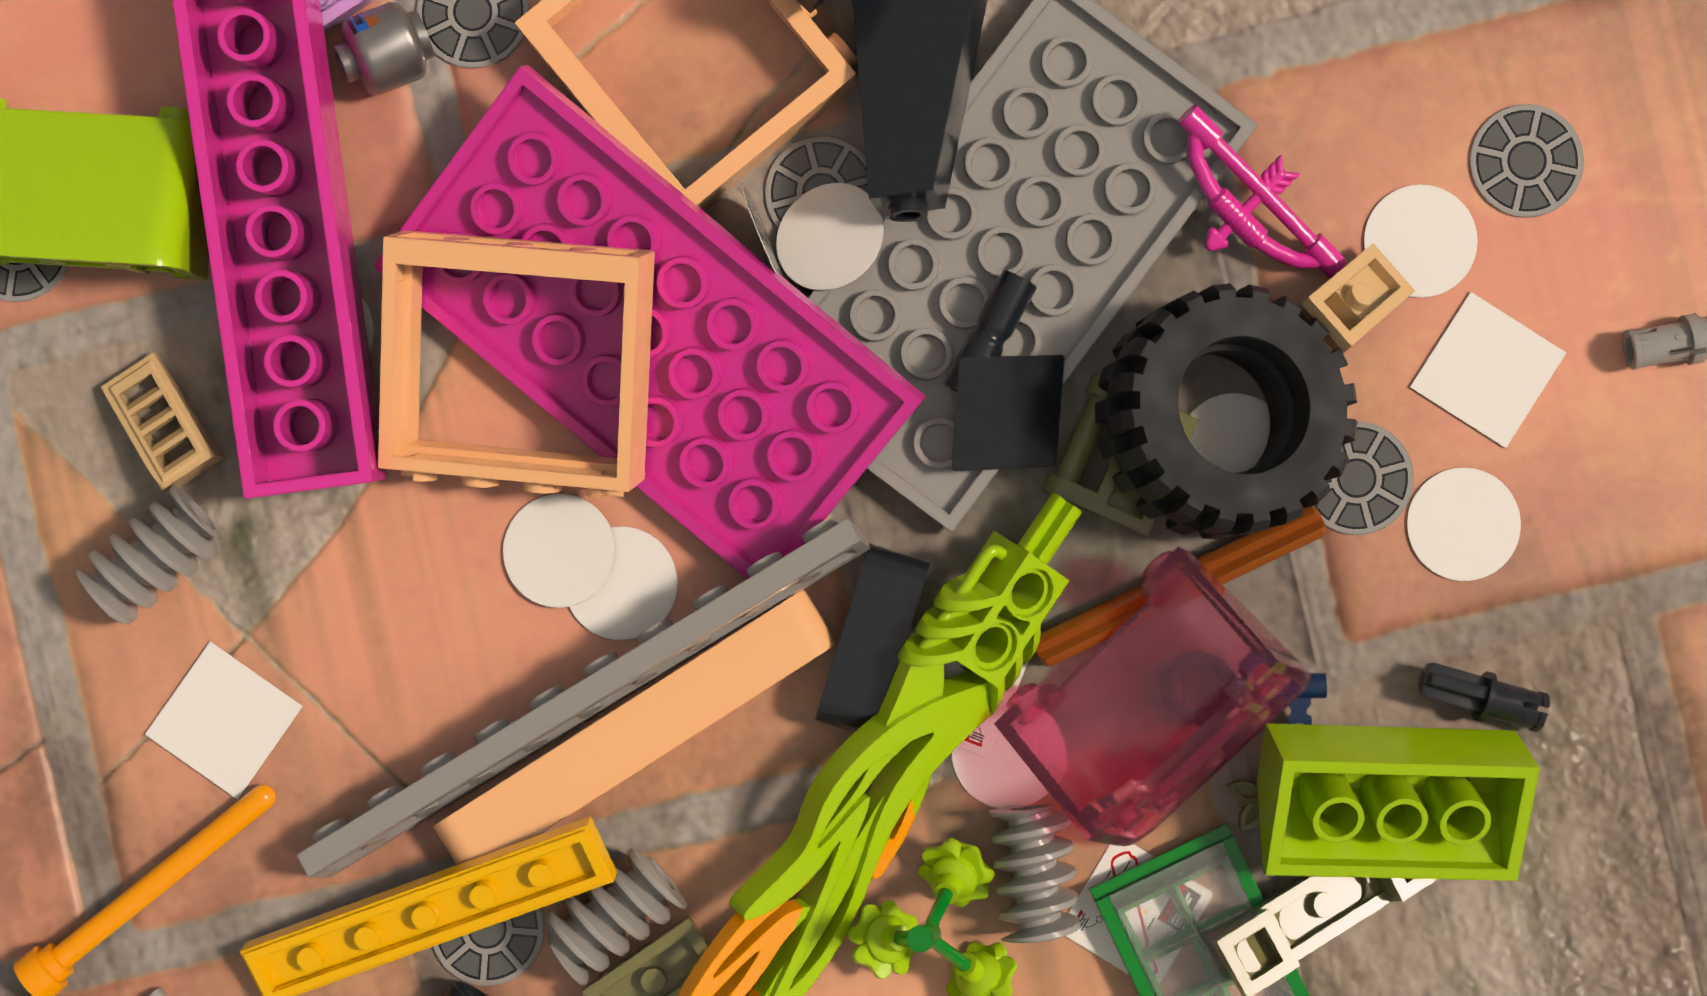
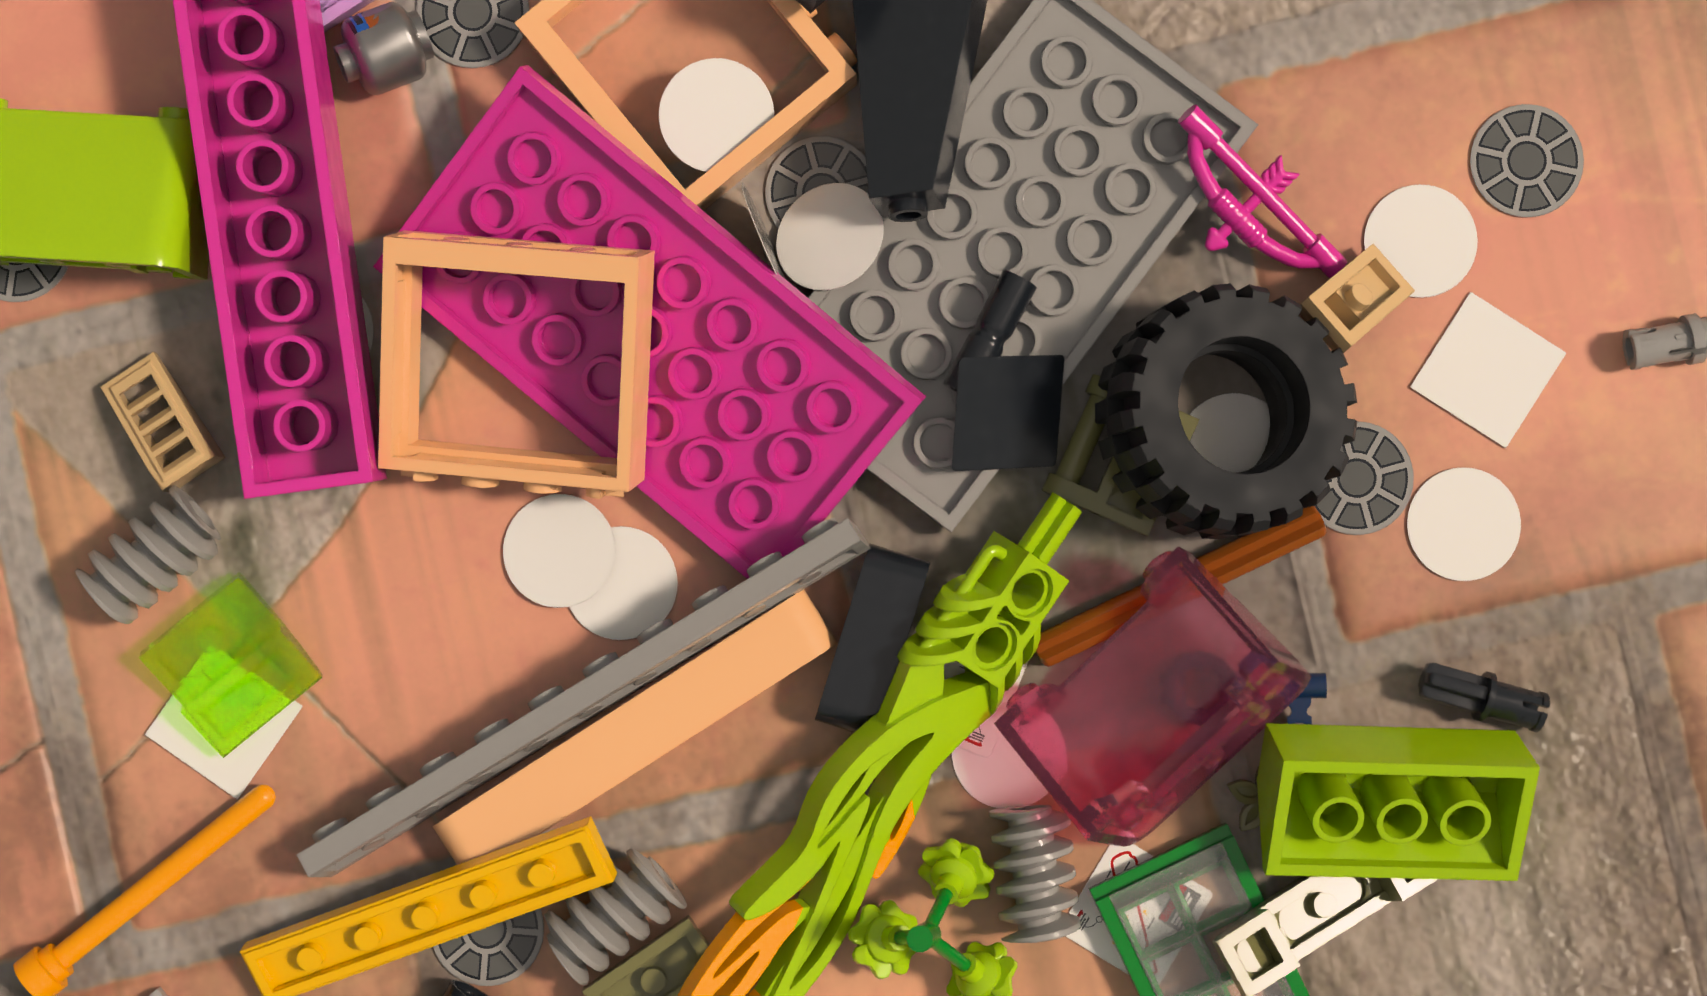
(231, 664): none -> clear neon green slope
(712, 110): none -> white sticker

